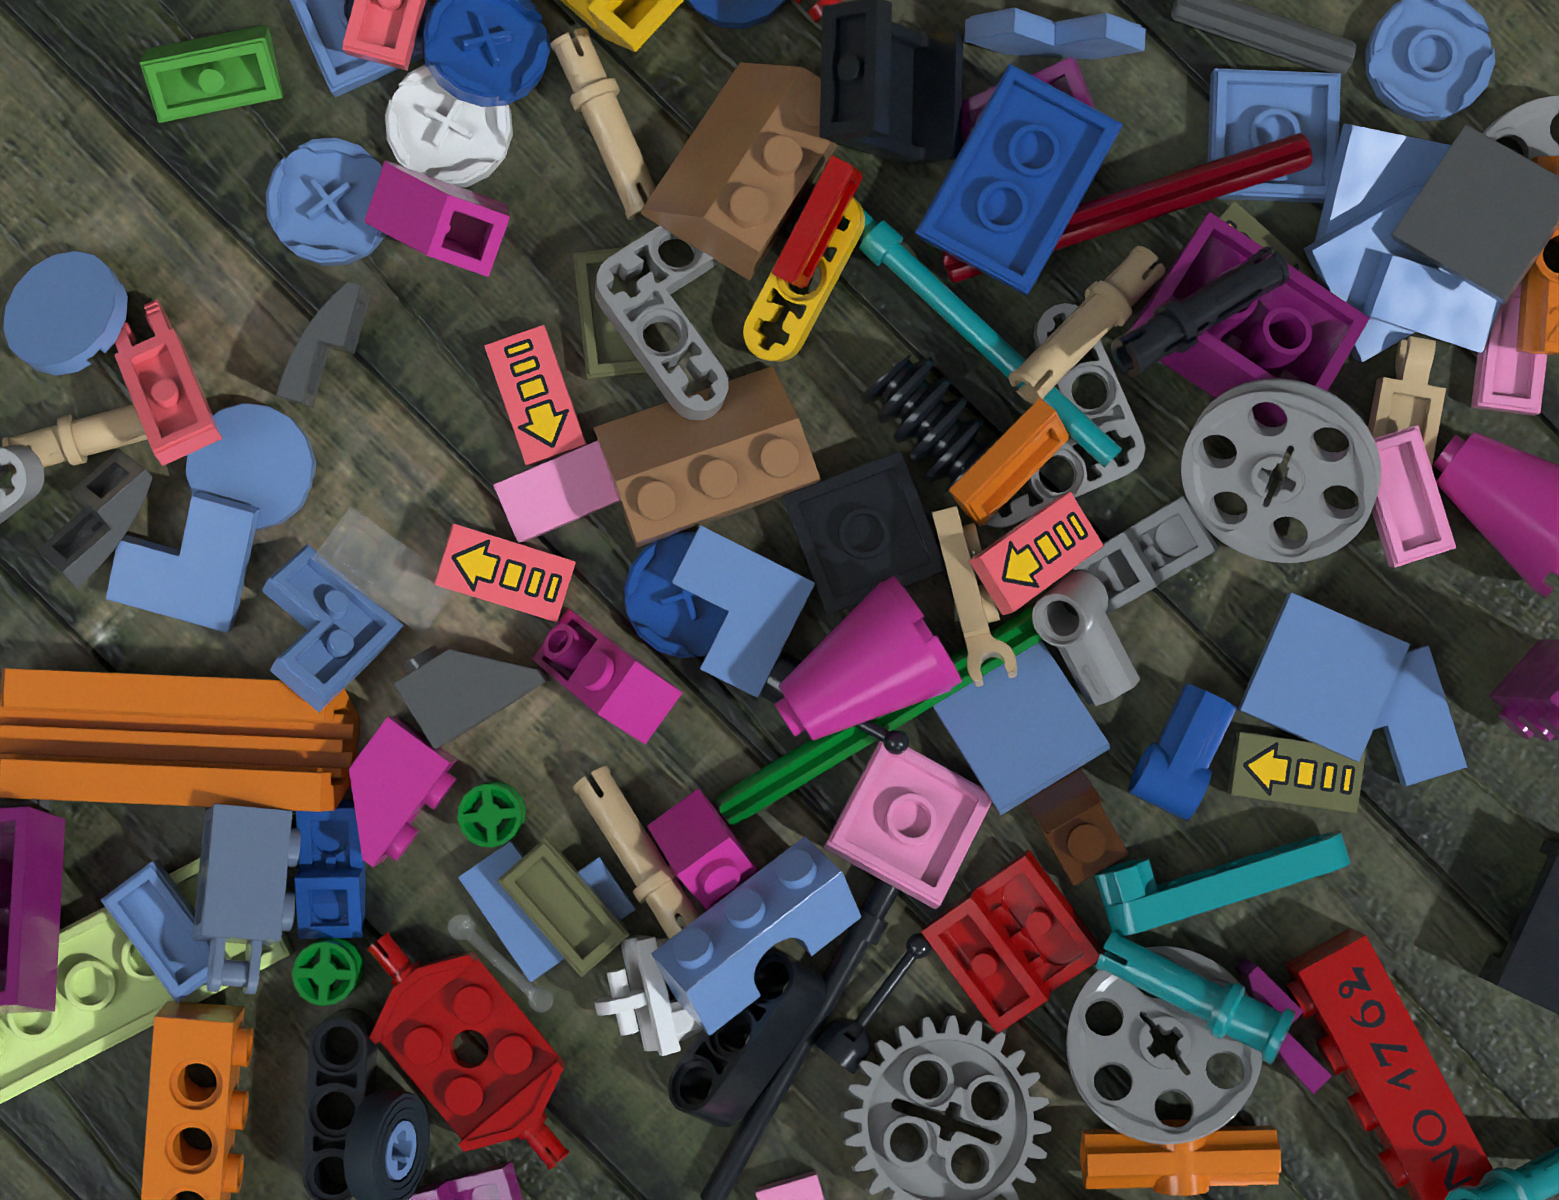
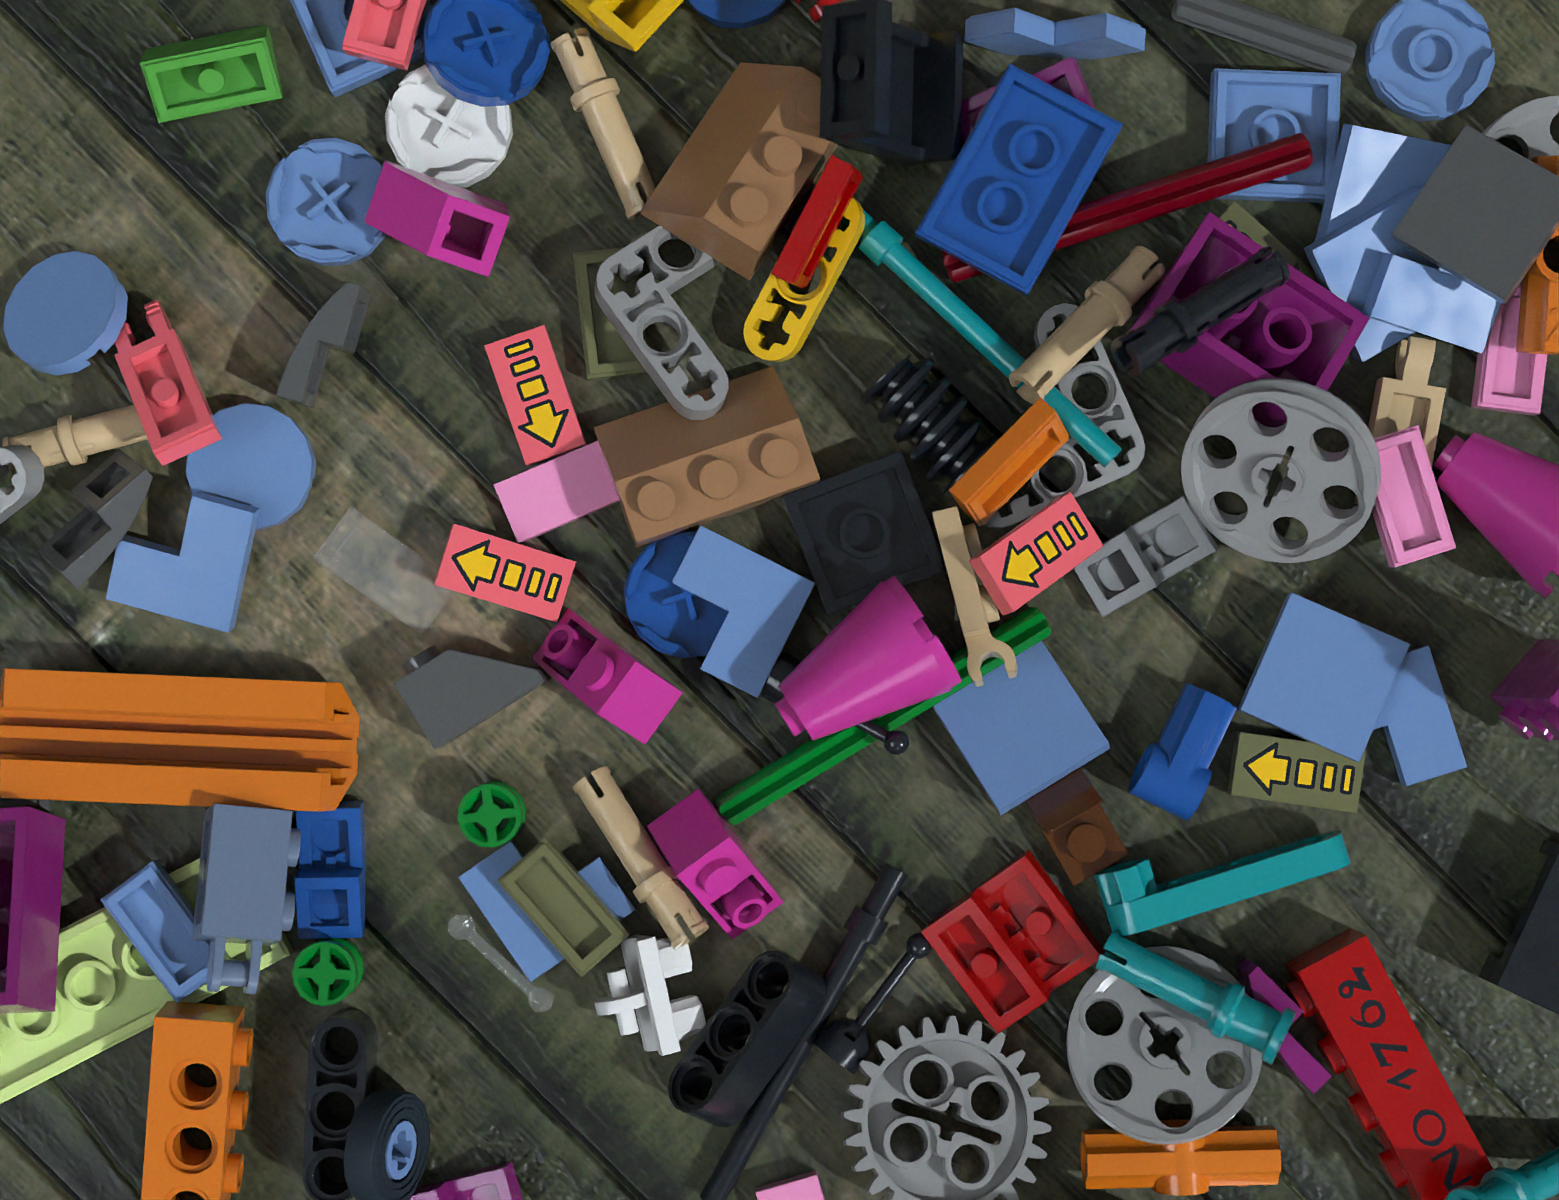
(341, 627): medium blue tile -> none
(392, 785): dark pink slope -> none
(480, 1100): red plate -> none
(716, 955): medium blue arch -> none
(909, 823): bright pink tile -> none
(1085, 640): light grey piece -> none

